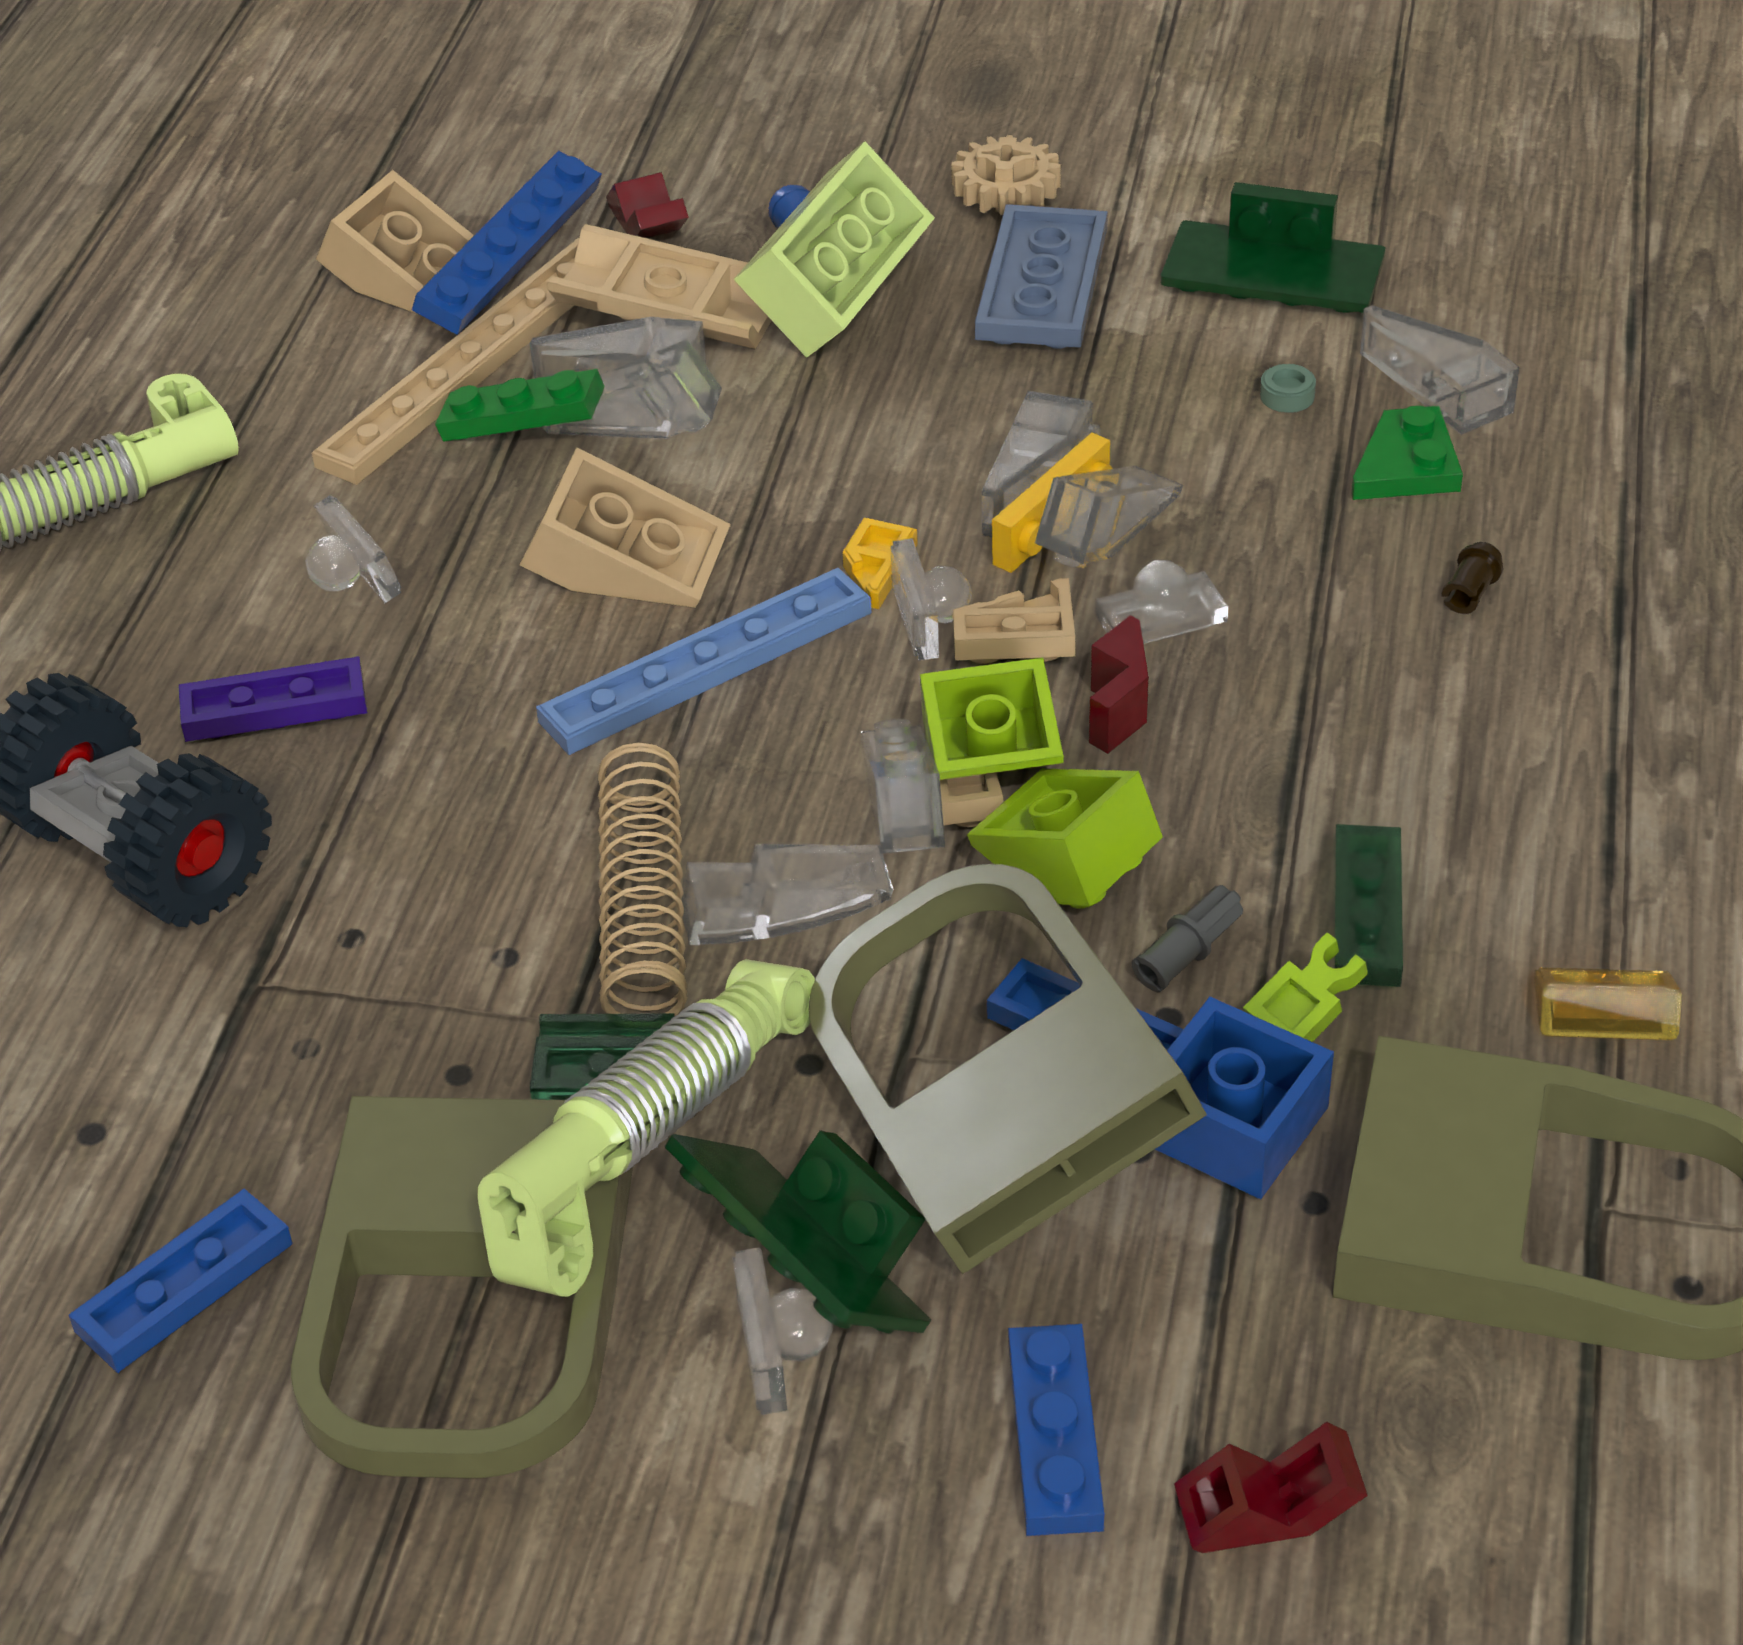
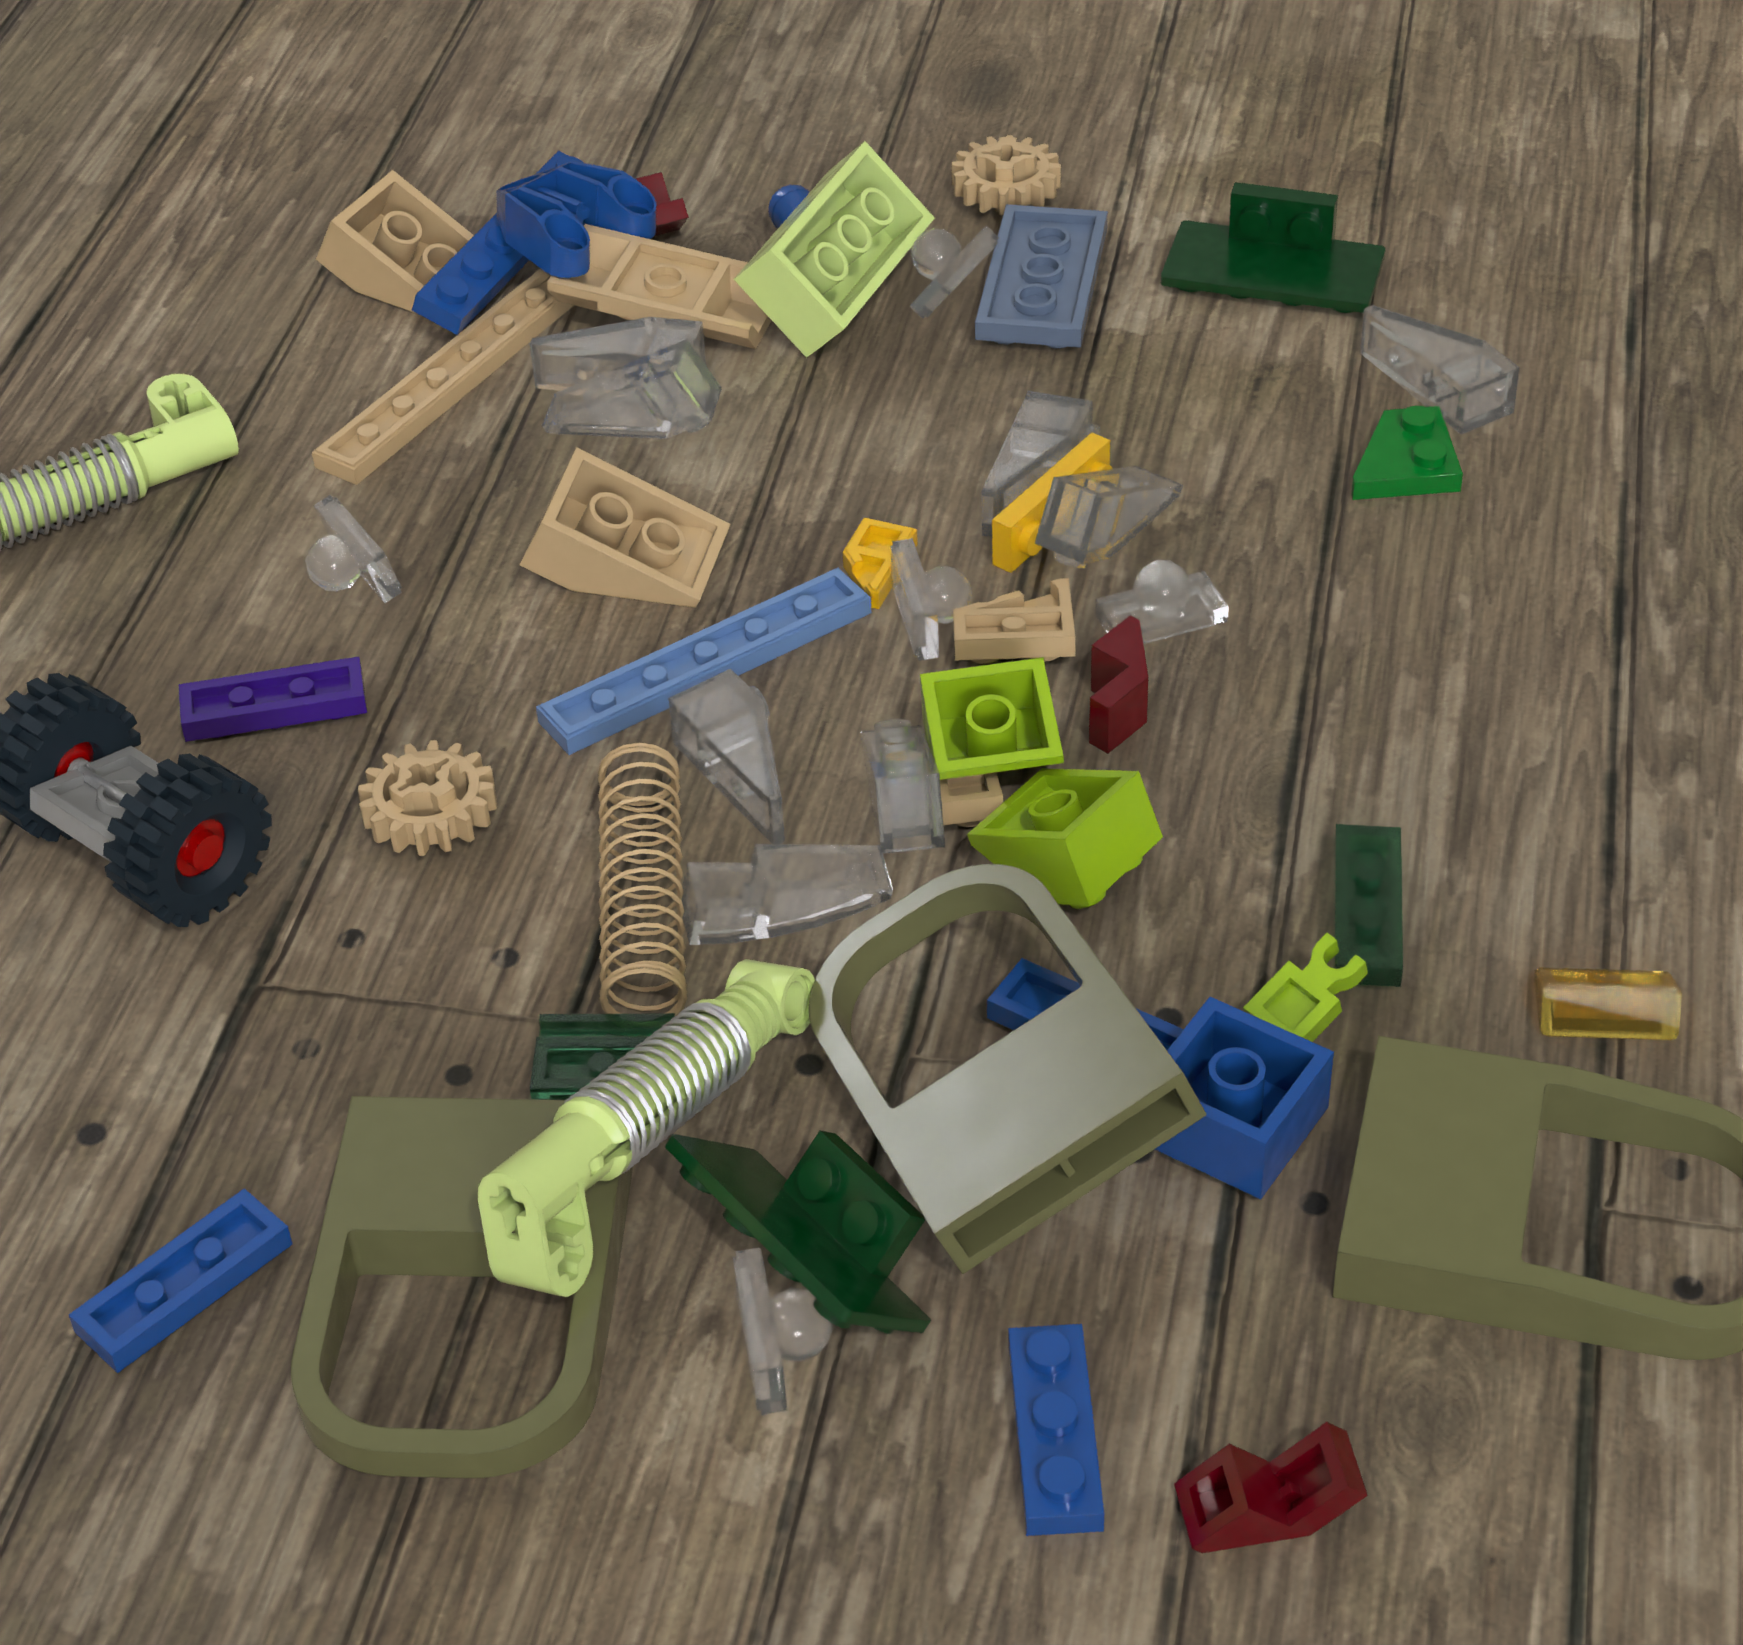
(423, 797): none -> tan gear
(520, 404): green plate -> none
(548, 212): none -> blue connector
(728, 738): none -> clear slope
(940, 258): none -> clear tile
(1187, 938): dark grey axle -> none
(1287, 388): sand green tile -> none
(1477, 568): dark brown pin -> none

